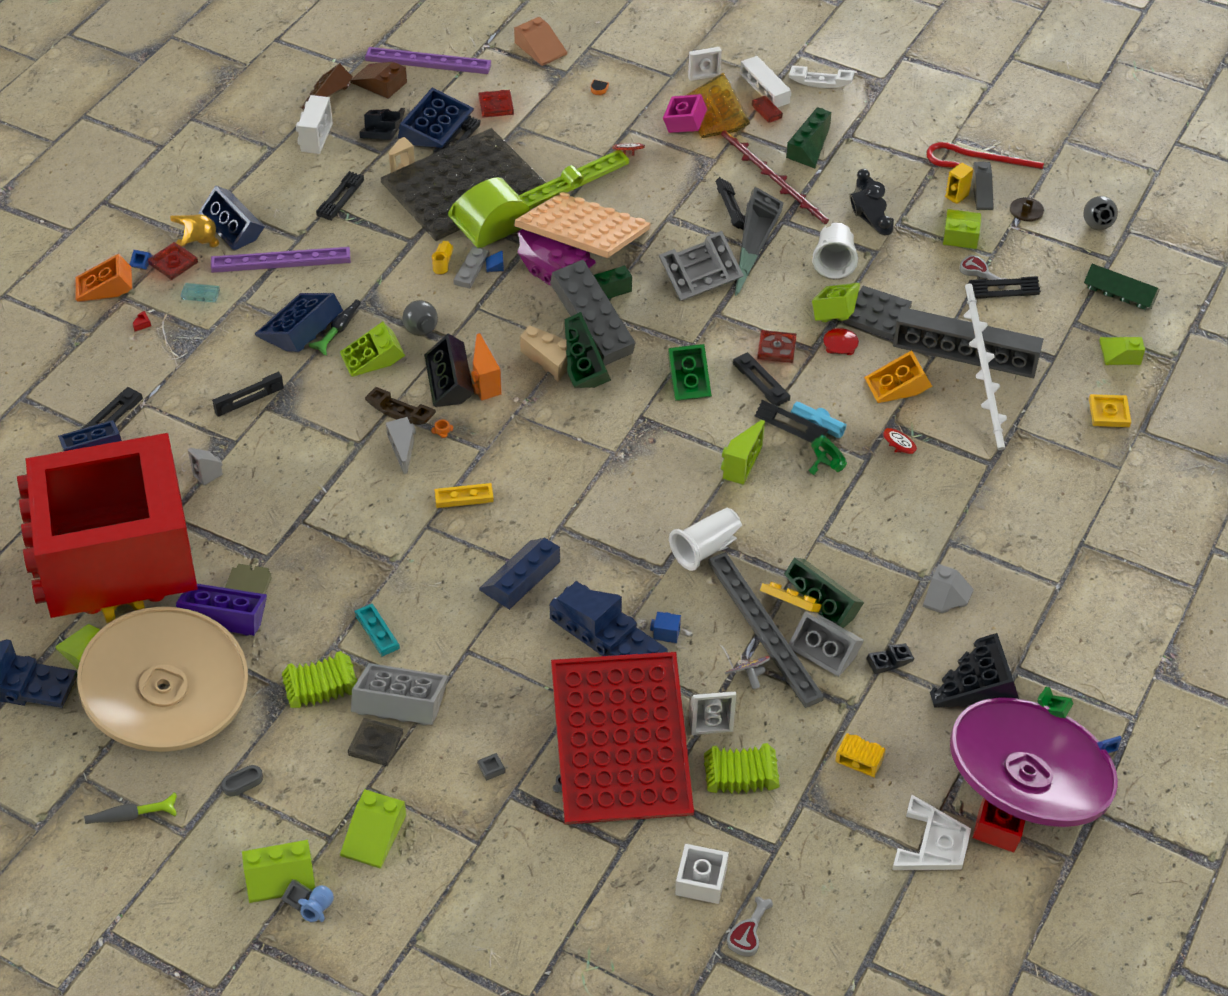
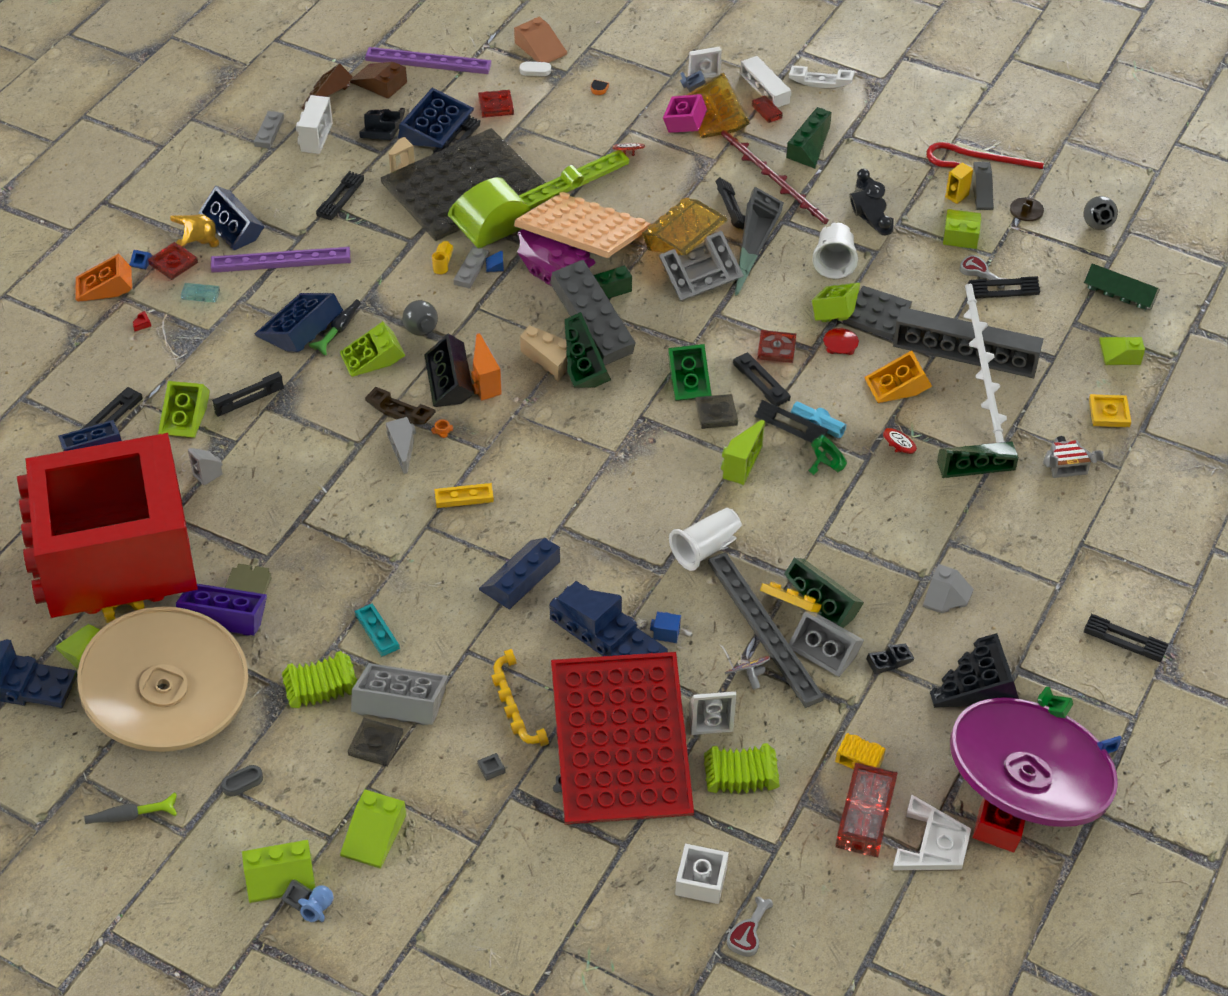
(183, 408): none -> lime slope
(269, 129): none -> light grey plate
(511, 709): none -> yellow bar
(535, 68): none -> white tile
(683, 227): none -> clear yellow slope
(693, 81): none -> sand blue bracket
(716, 411): none -> clear smoke plate
(866, 810): none -> brick
(977, 459): none -> dark green wedge
(1070, 458): none -> torso
(1153, 647): none -> black container

